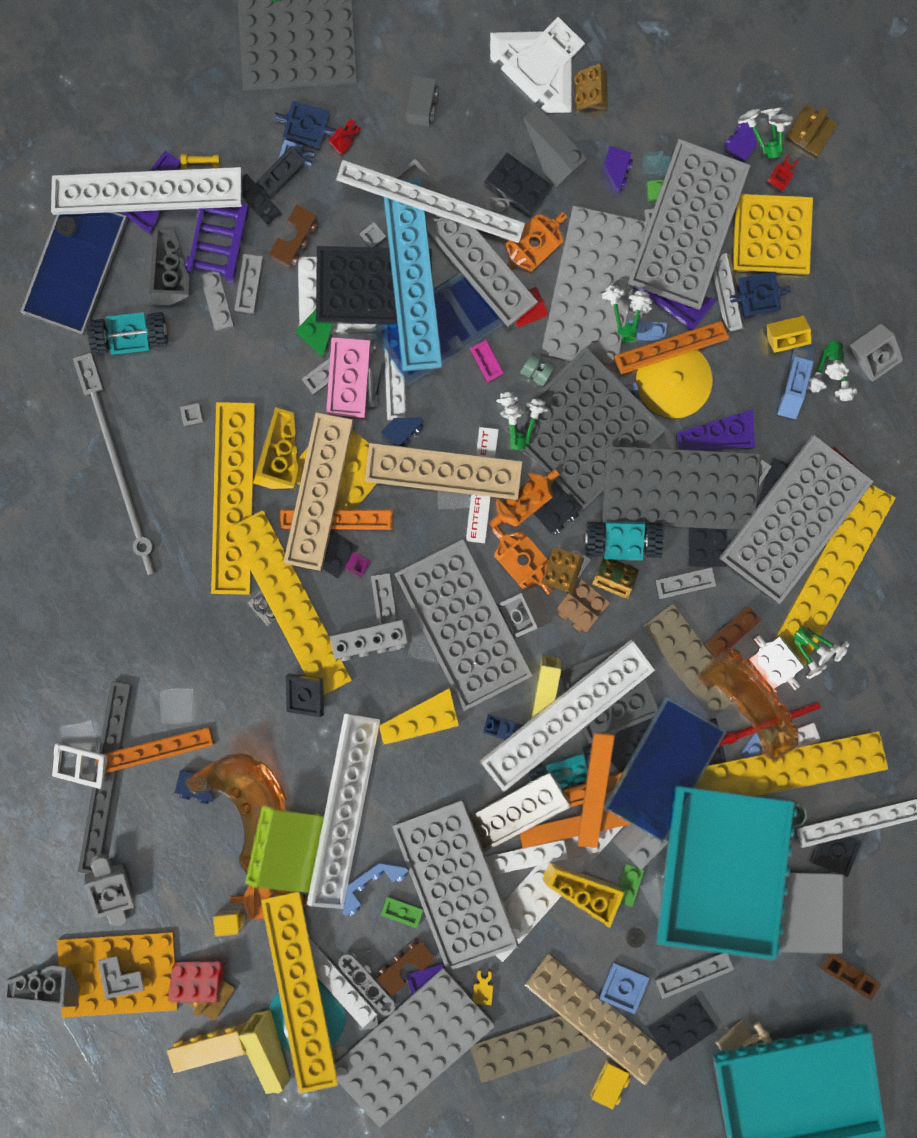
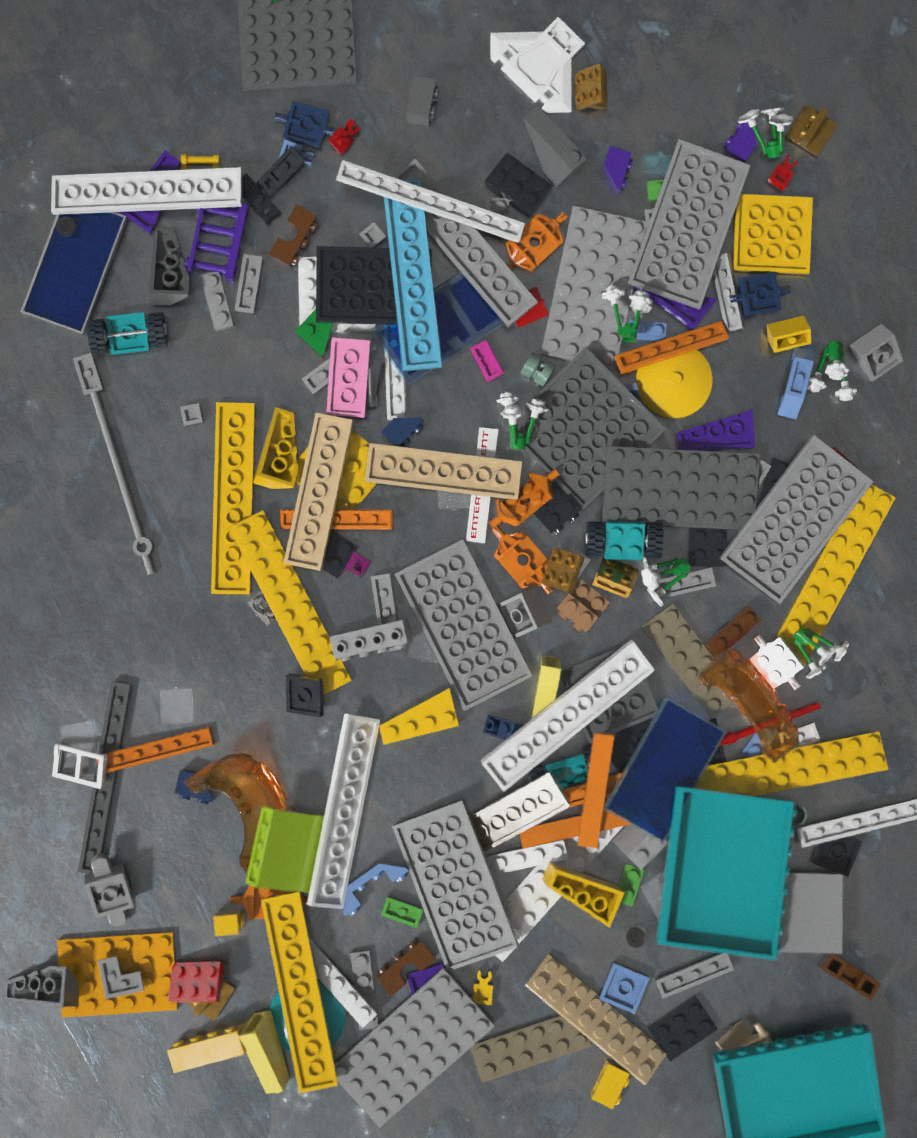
(364, 986): light grey beam -> none
(677, 567): none -> plant

